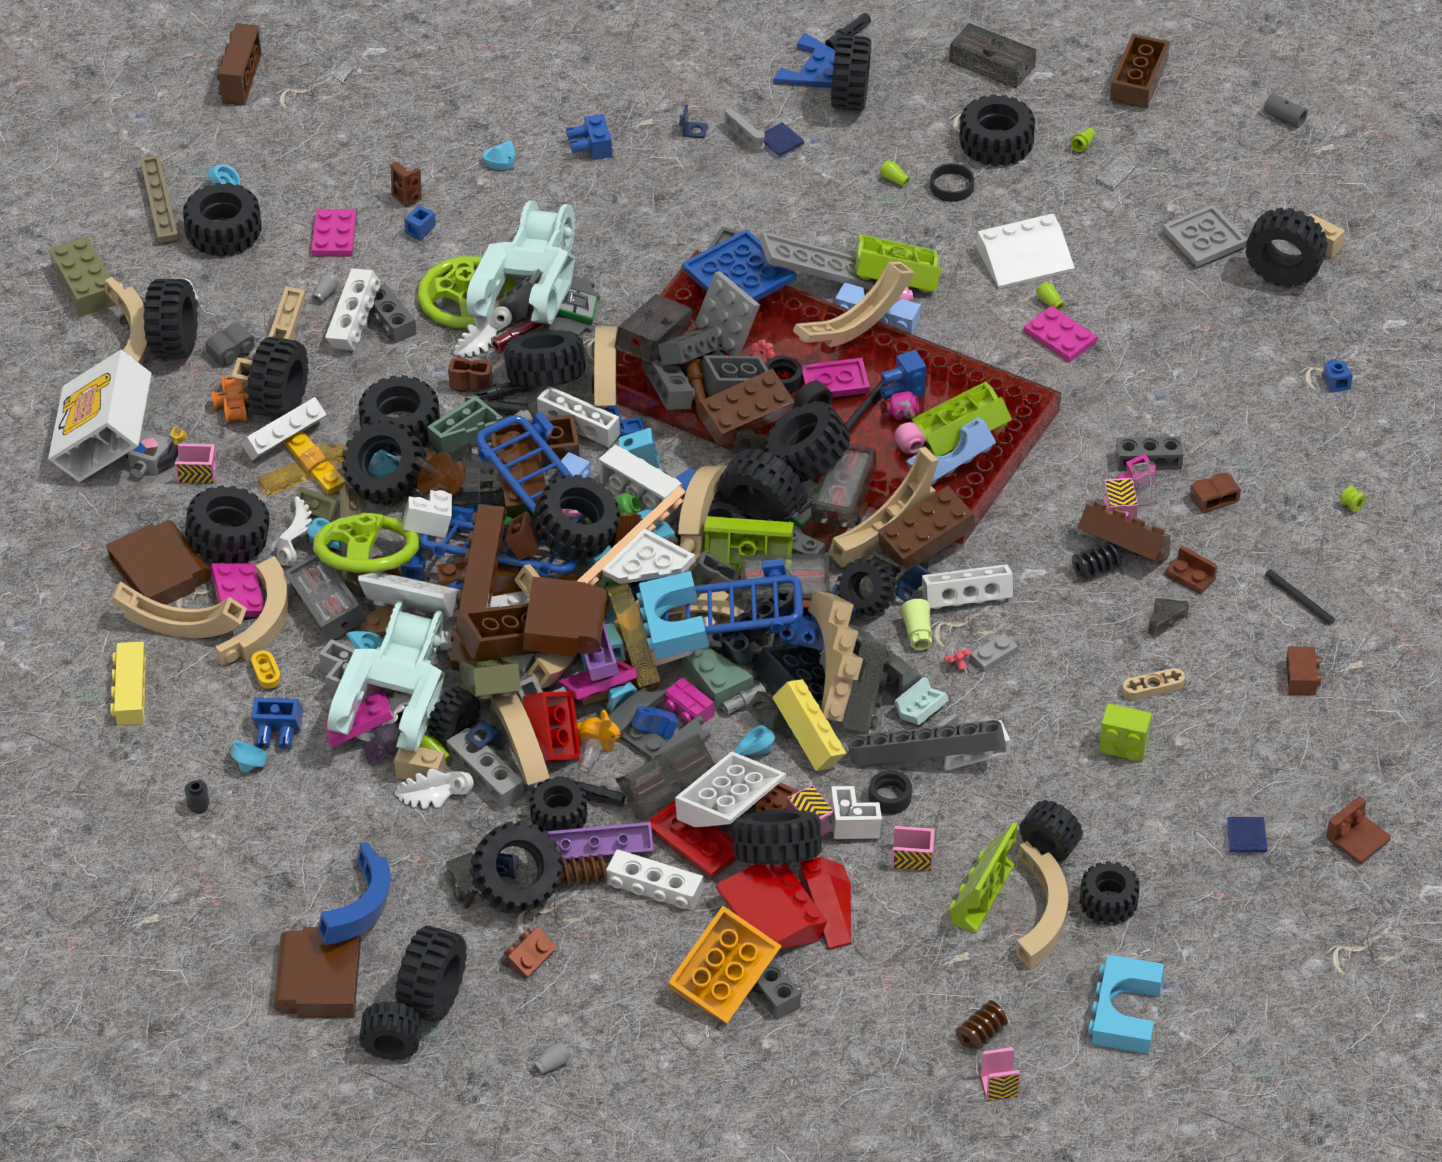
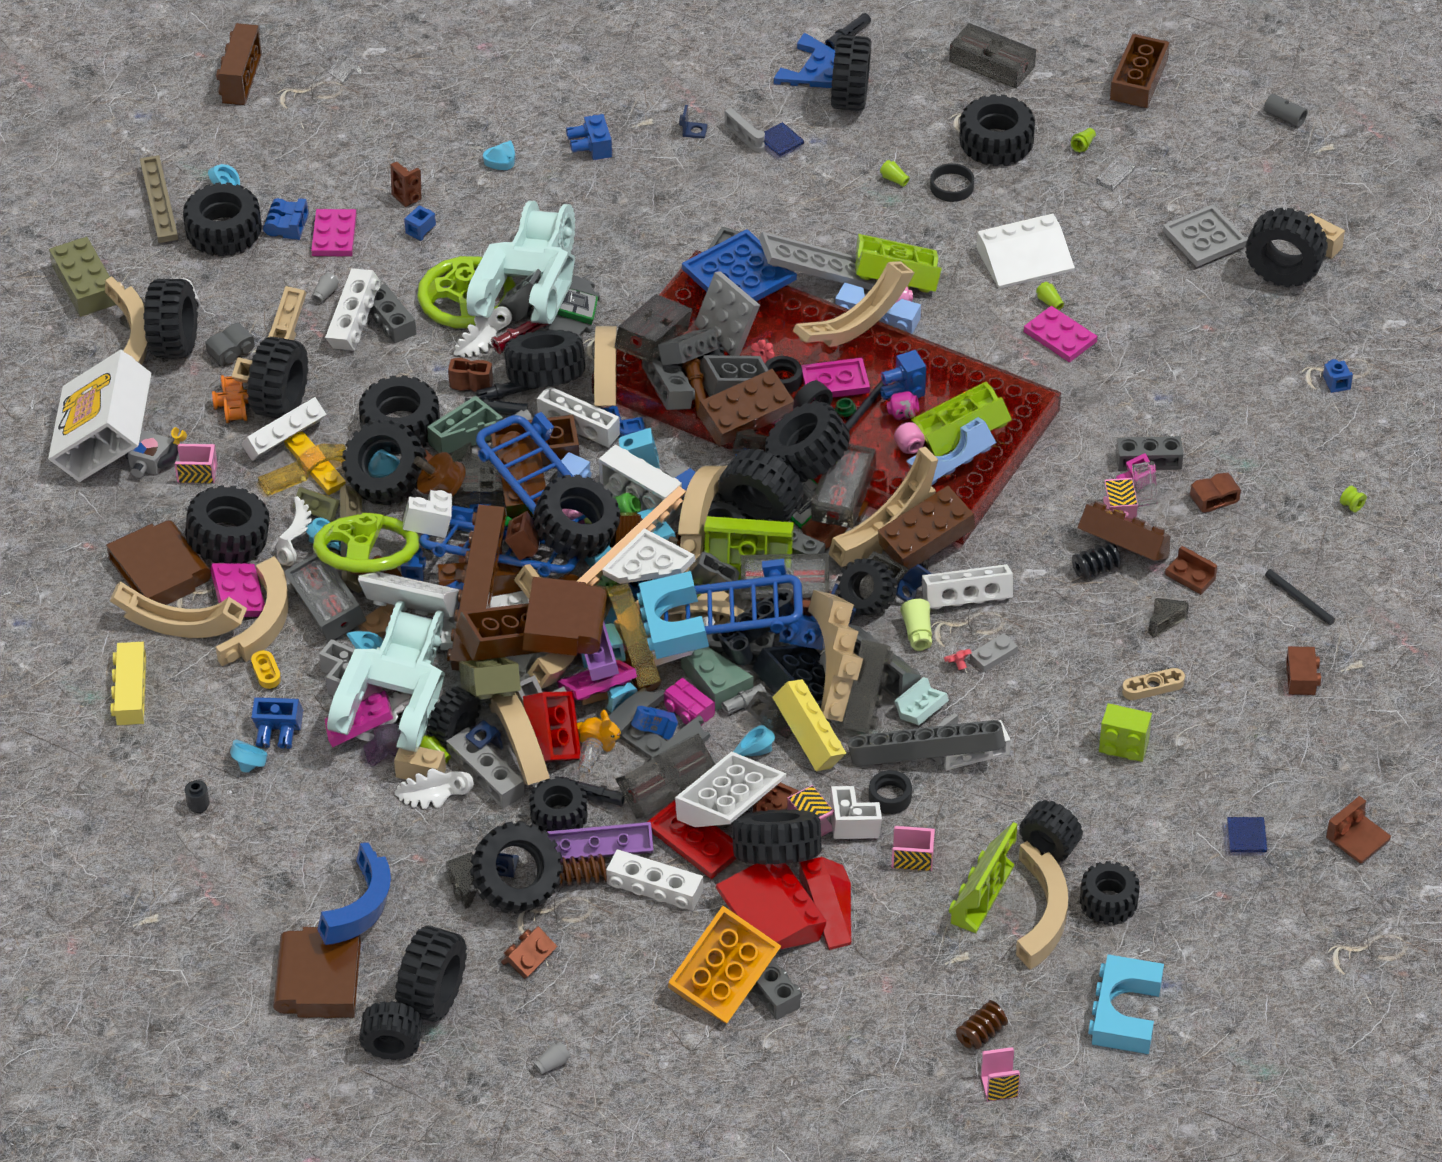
(286, 218): none -> blue legs
(845, 407): none -> dark green plate

